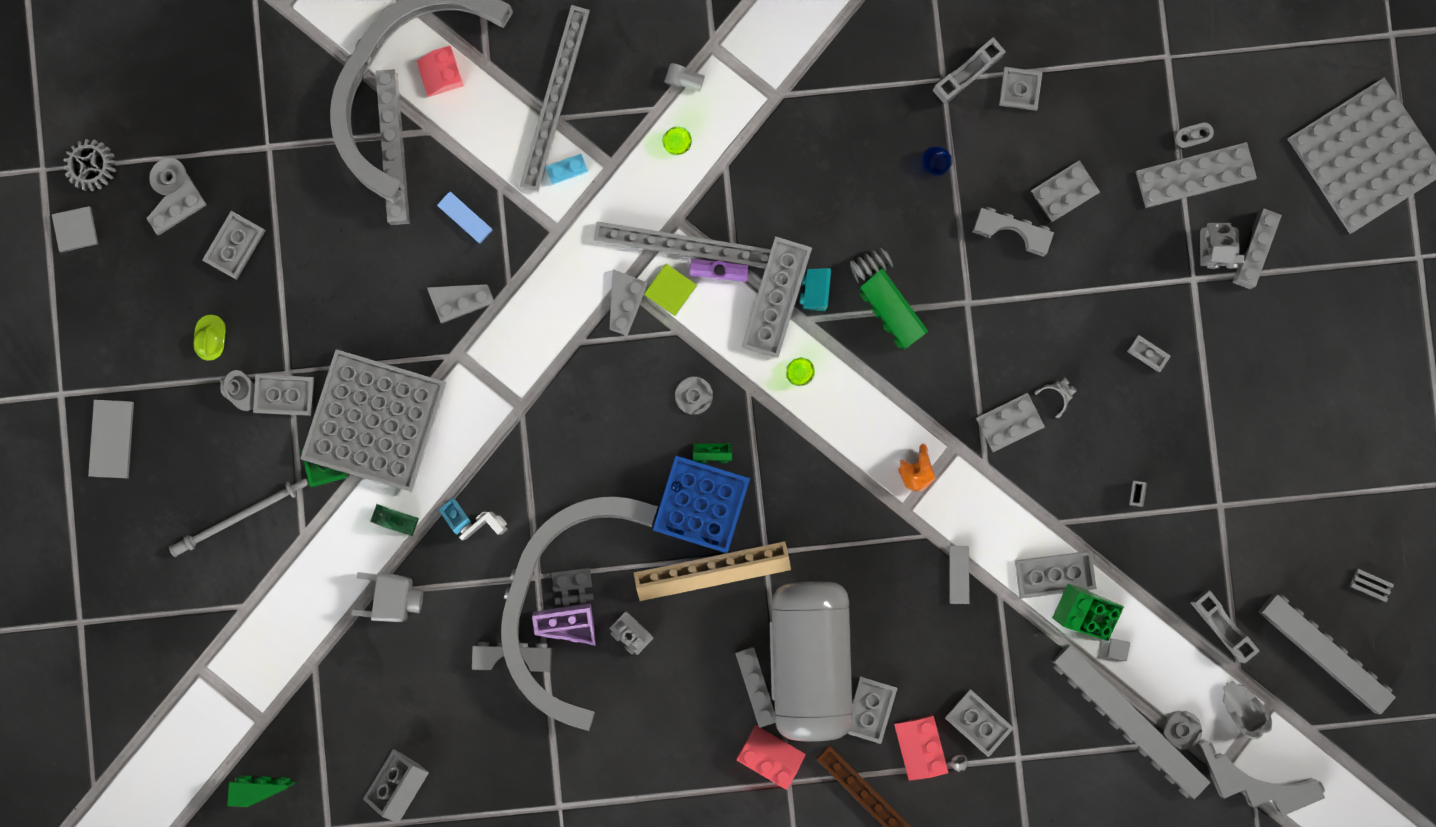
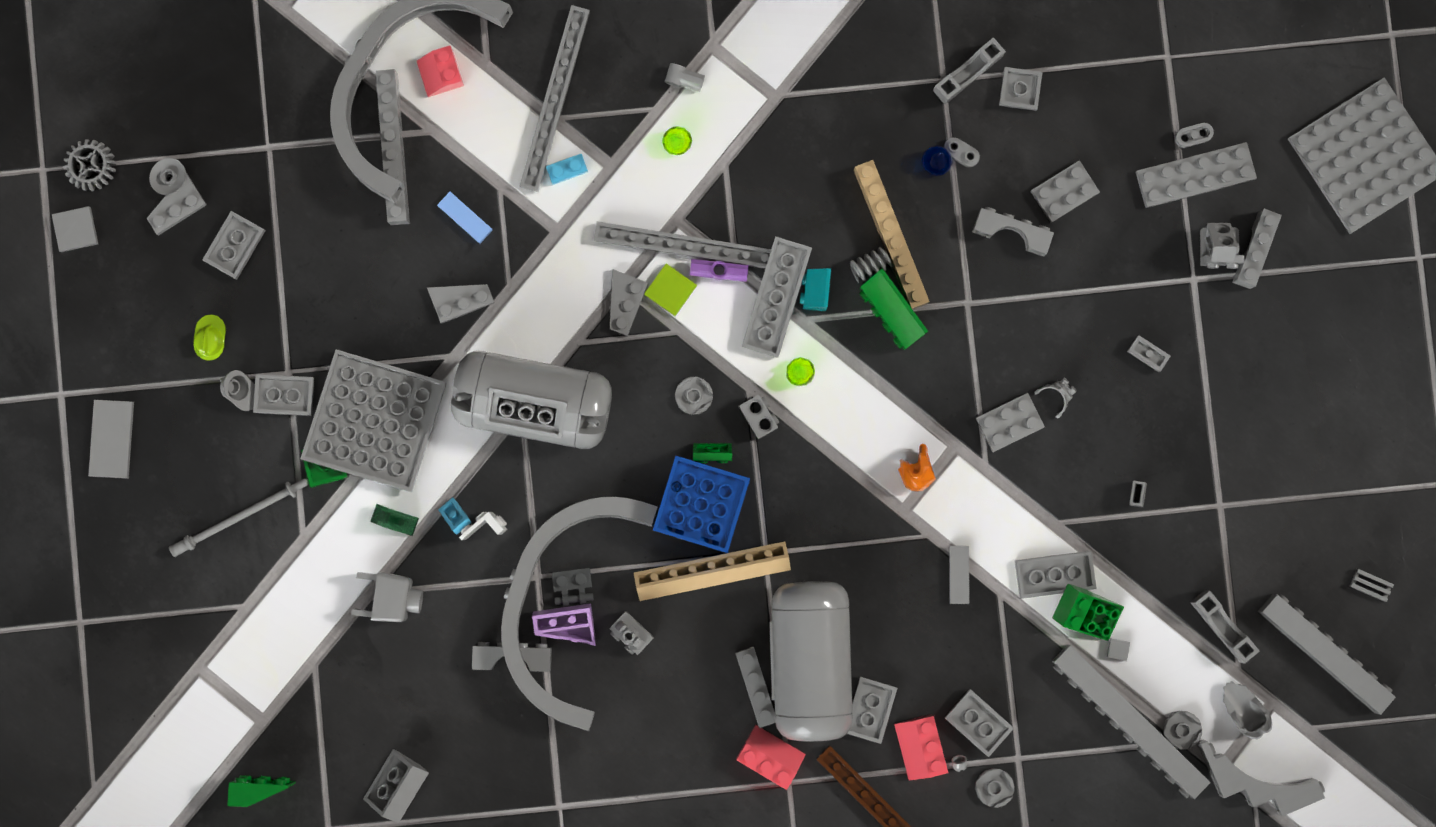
(531, 399): none -> light grey piece
(754, 418): none -> light grey brick
(891, 234): none -> tan brick
(961, 152): none -> light grey plate
(994, 787): none -> light grey tile

